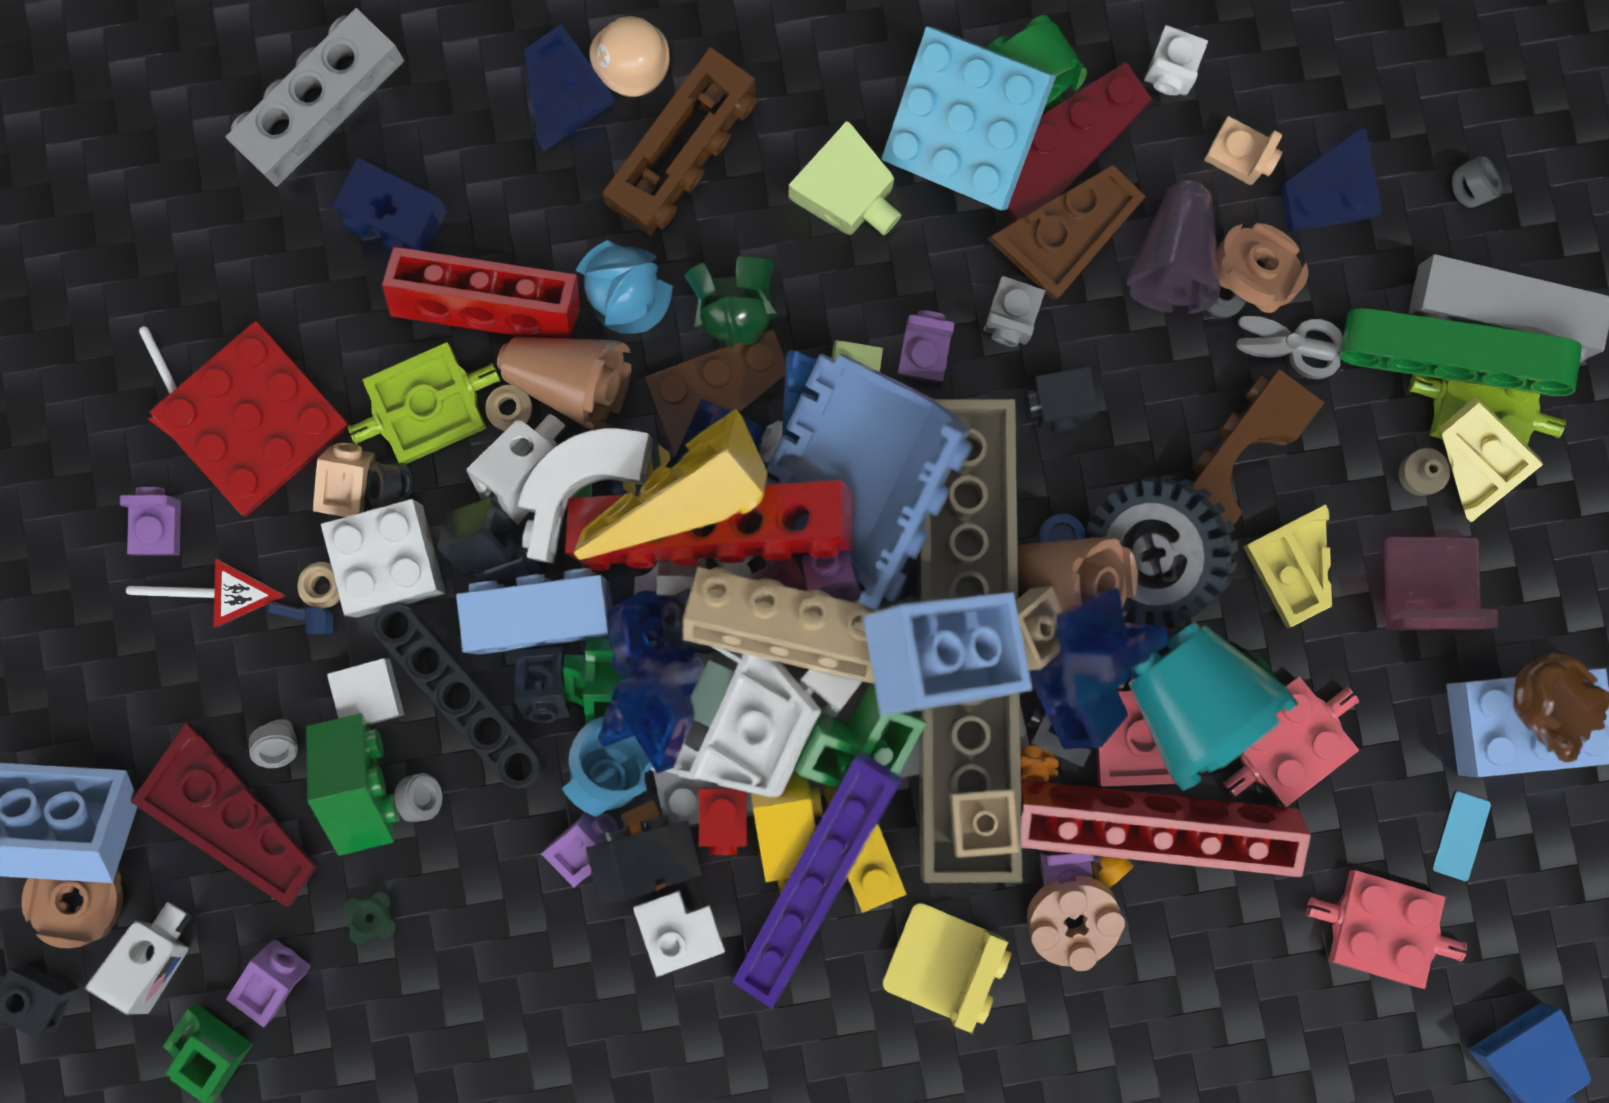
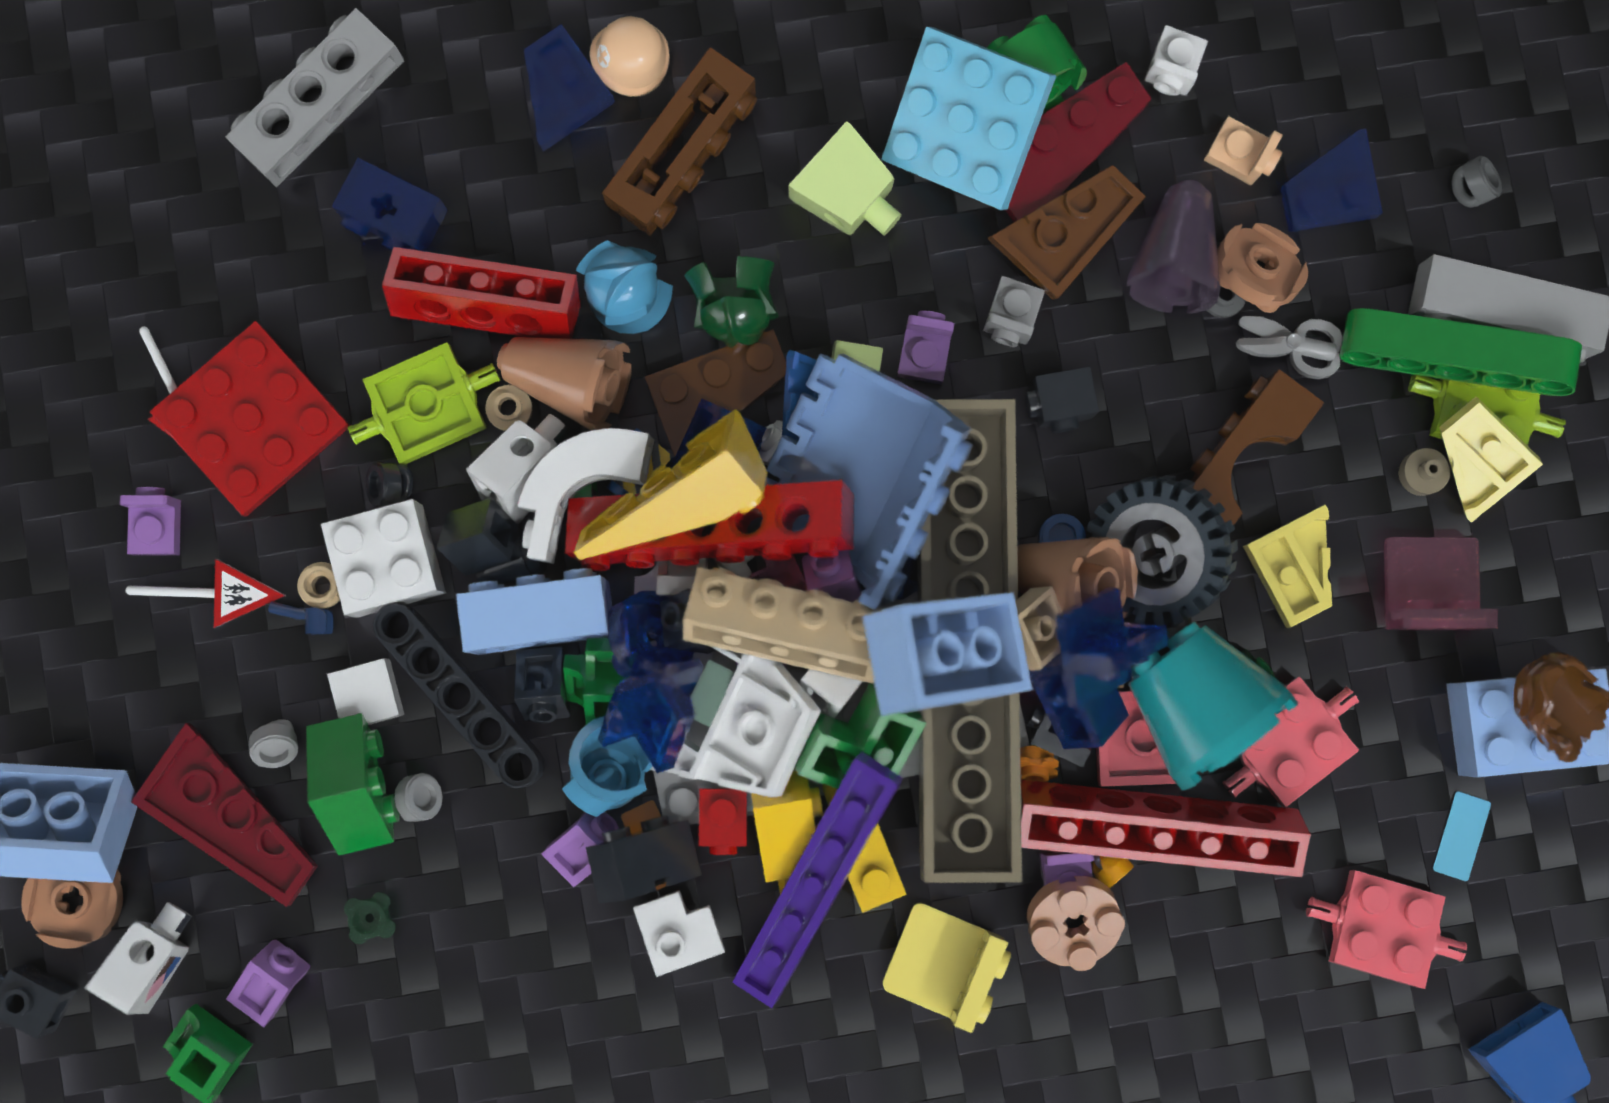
(342, 480): light nougat bracket -> none
(984, 823): tan piece -> none

